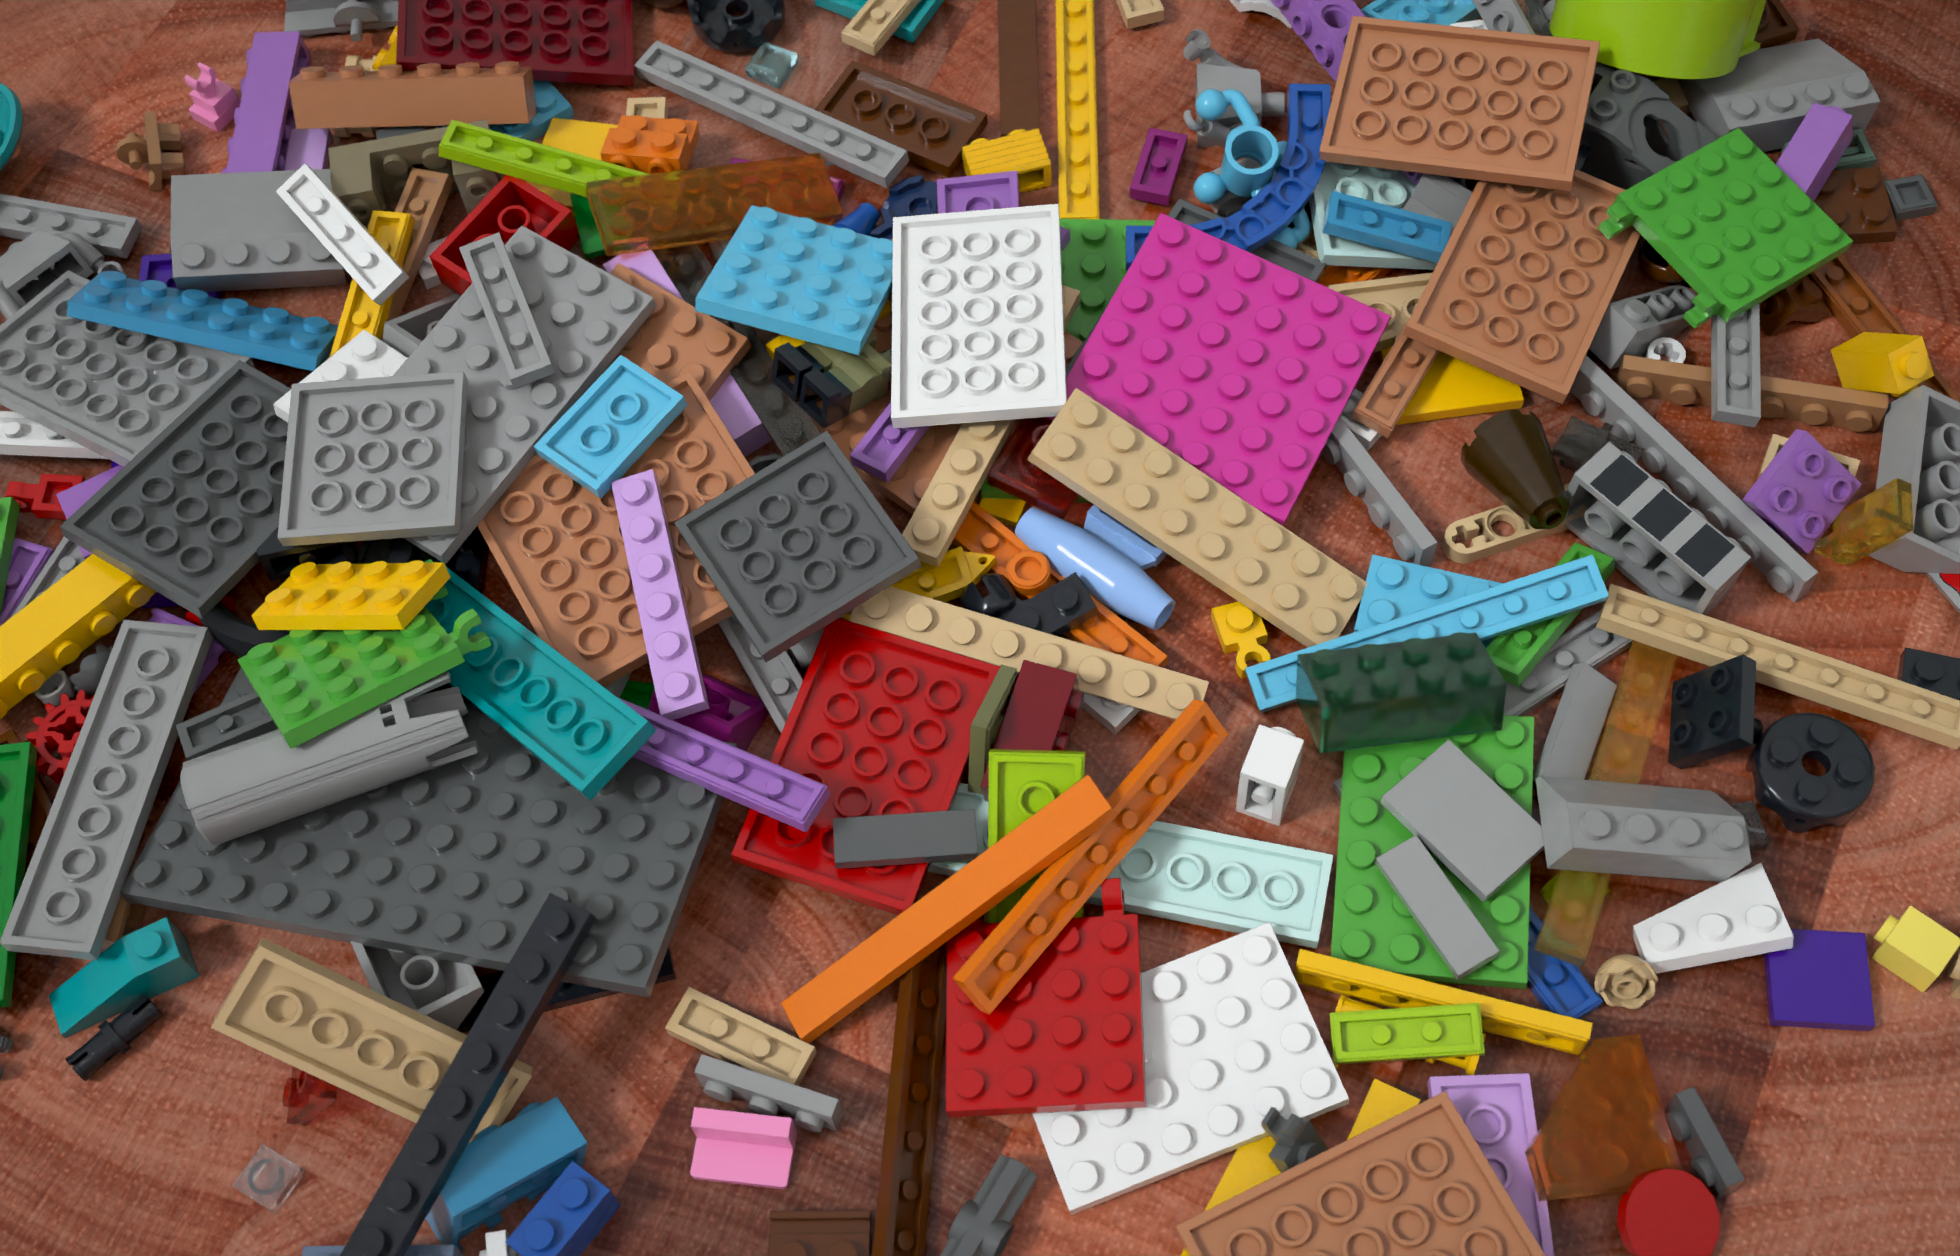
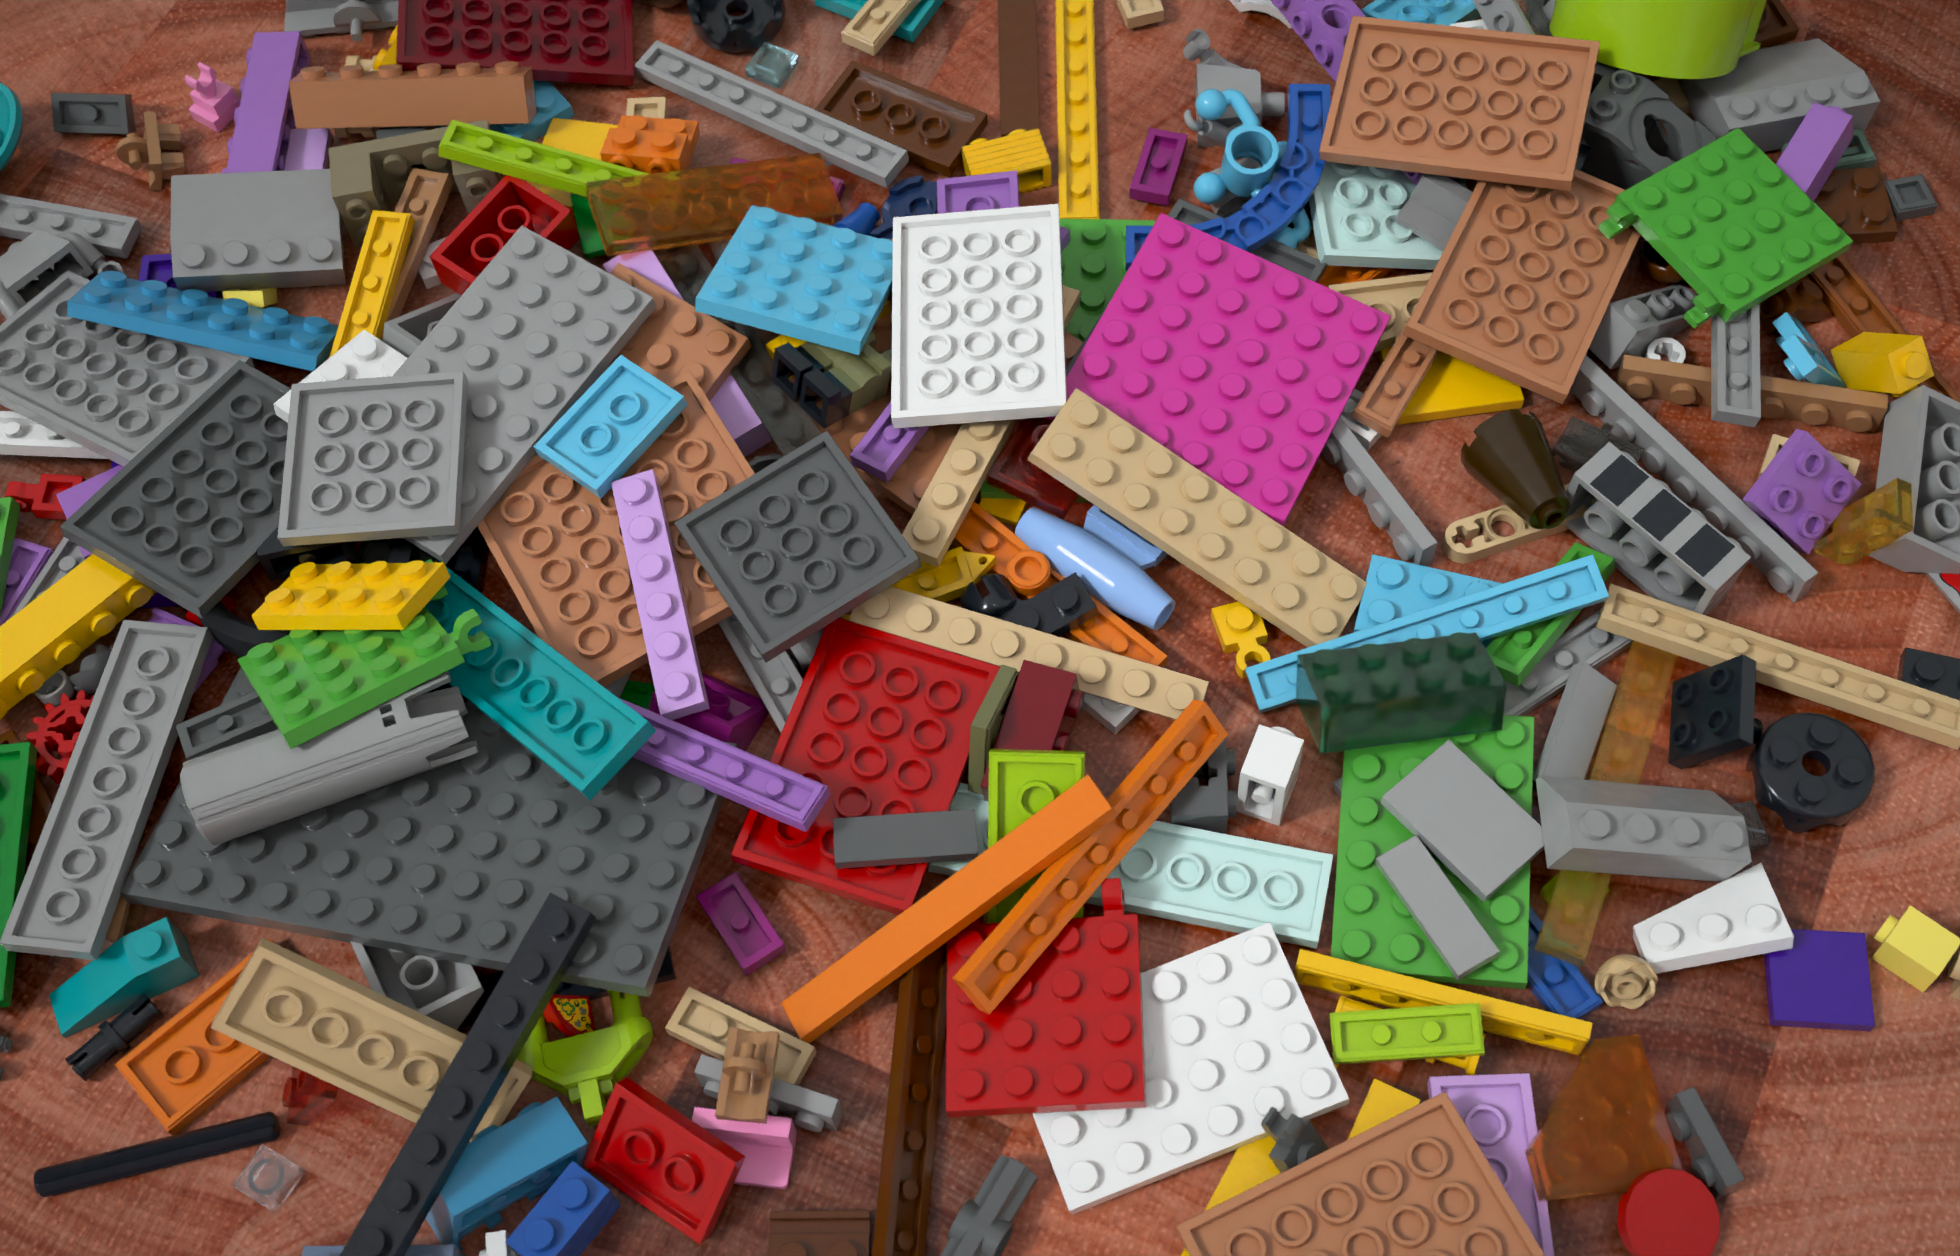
(92, 113): none -> dark grey plate
(156, 1154): none -> black axle
(189, 1063): none -> orange tile
(255, 297): none -> light yellow plate
(342, 234): white plate -> none
(507, 310): light grey plate -> none
(570, 1014): none -> tile
(592, 1062): none -> lime connector
(663, 1160): none -> red plate
(741, 923): none -> magenta plate
(747, 1076): none -> medium nougat hips
(1212, 804): none -> dark grey brick
(1386, 227): dark azure plate -> none
(1804, 356): none -> medium azure plate

